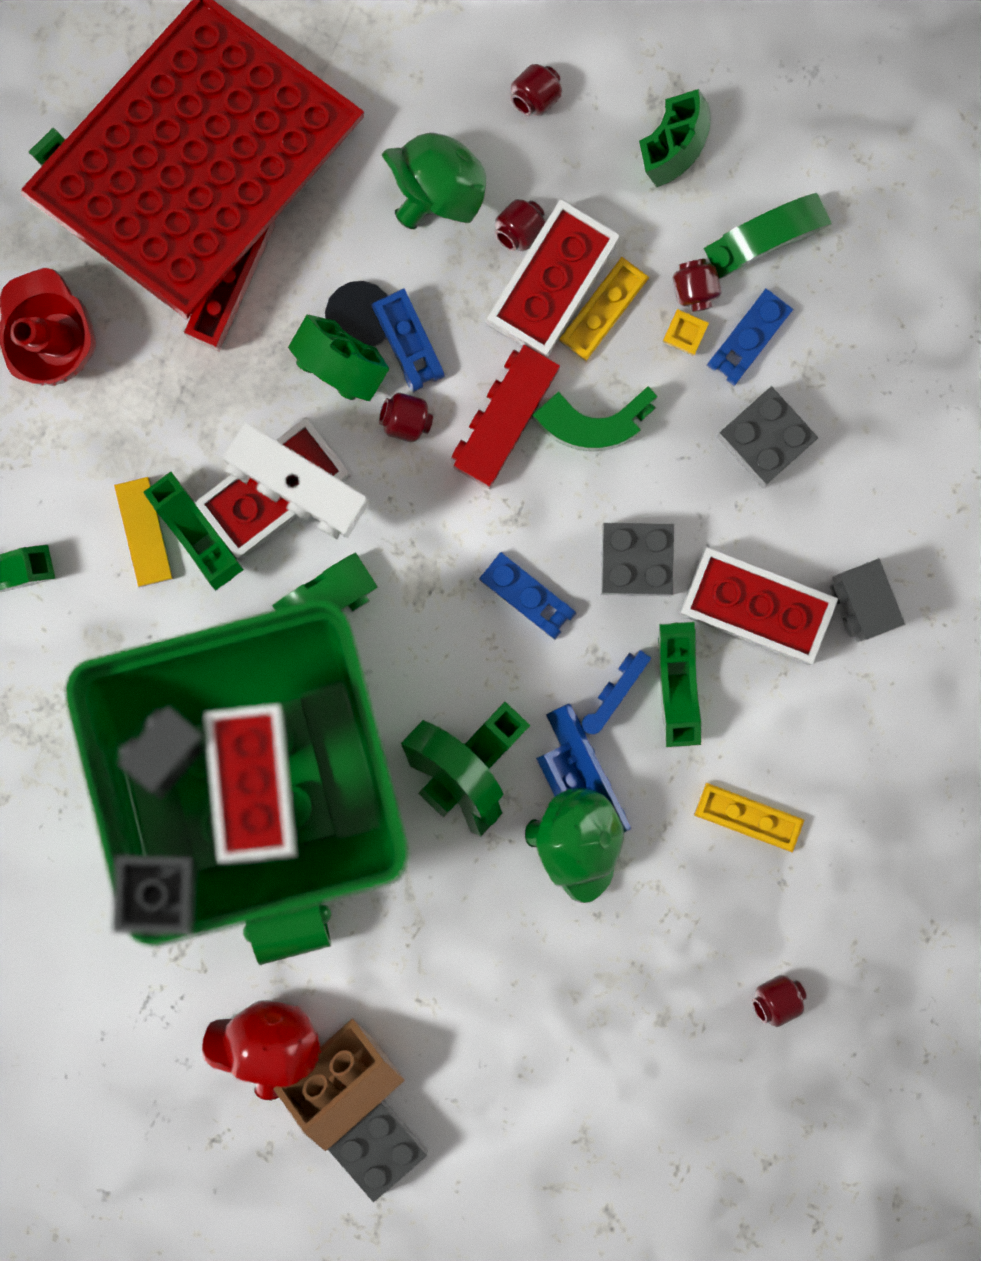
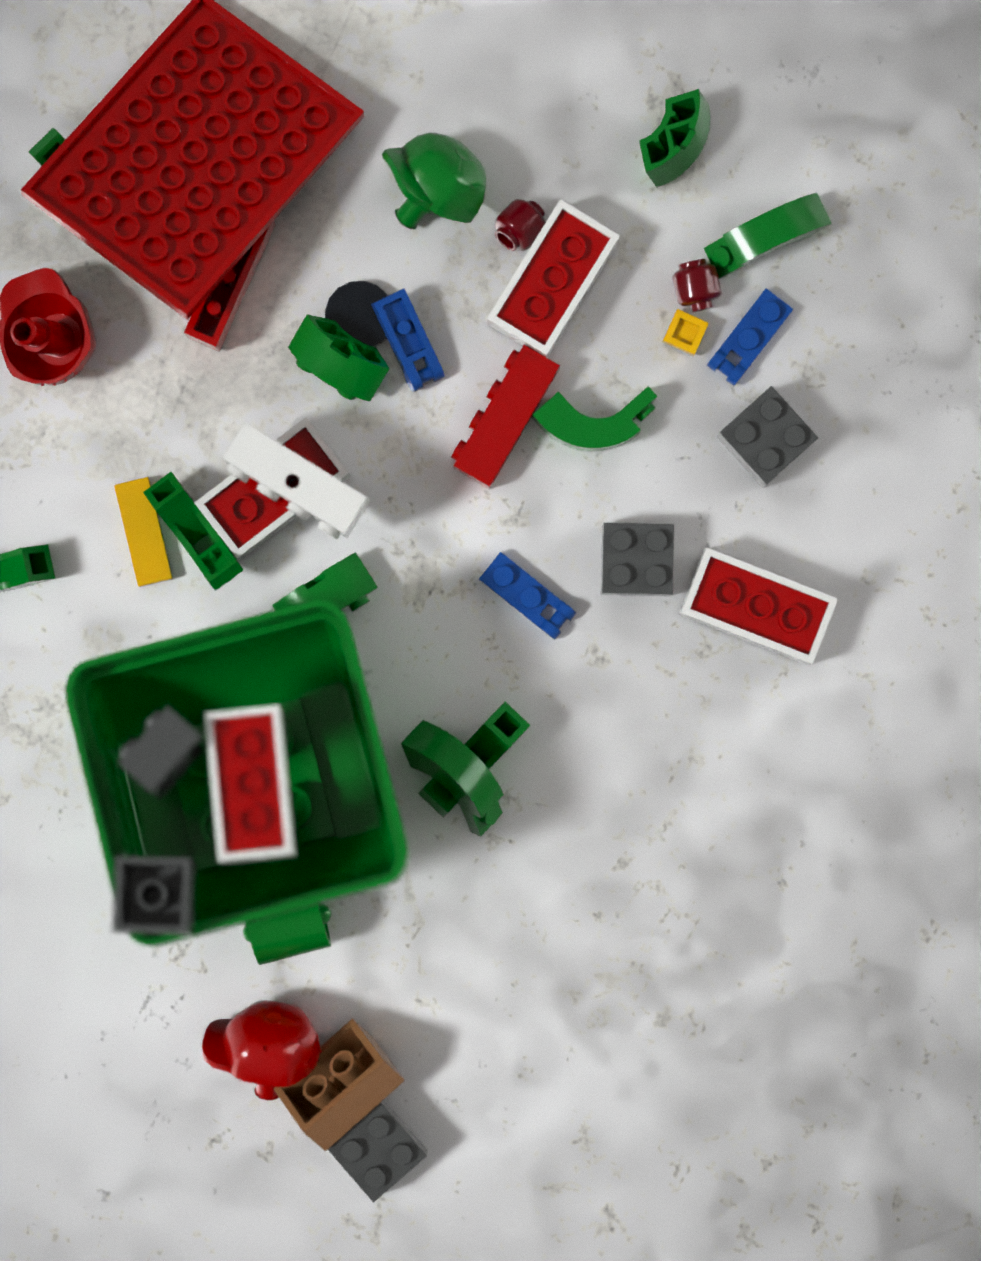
(405, 417): dark red head -> none
(536, 90): dark red head -> none
(575, 761): blue bracket -> none
(578, 842): green piece -> none
(603, 309): yellow tile -> none
(614, 693): blue plate -> none
(679, 684): green arch -> none
(749, 817): yellow tile -> none
(779, 1001): dark red head -> none
(867, 601): dark grey brick -> none

